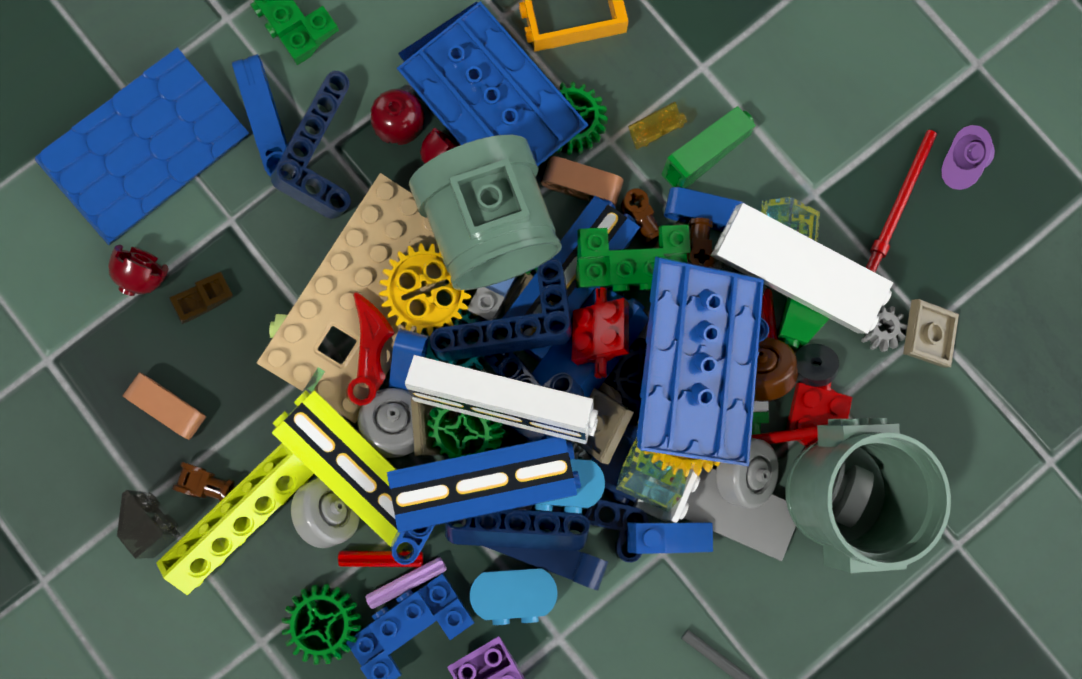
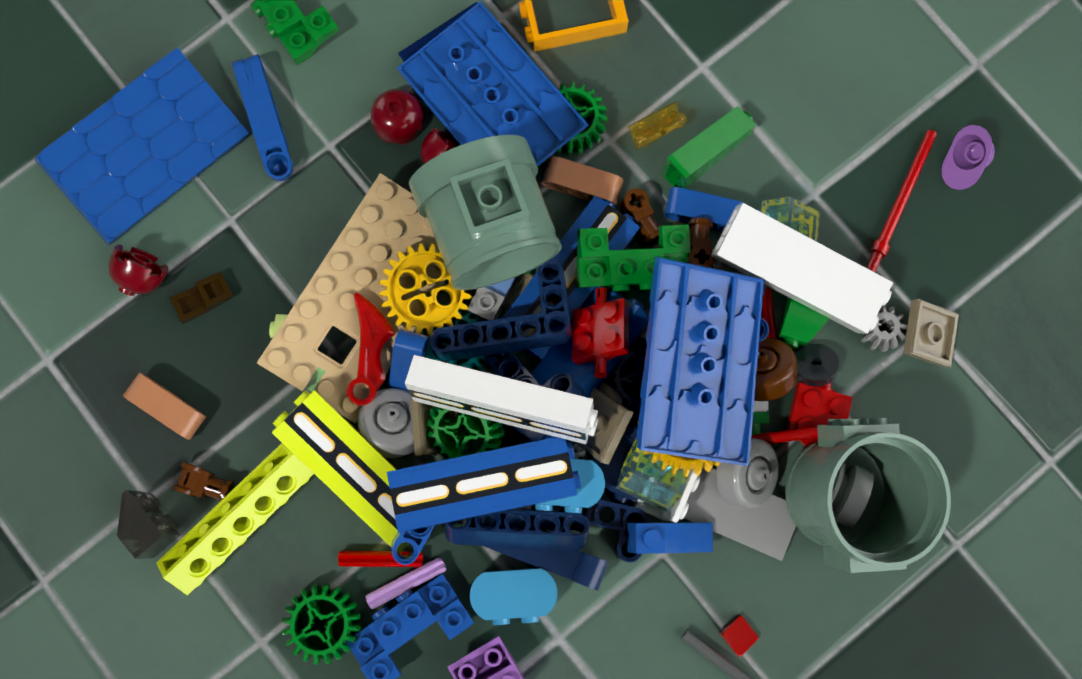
(307, 144): dark blue beam -> none
(322, 516): light grey wheel -> none
(739, 636): none -> red slope

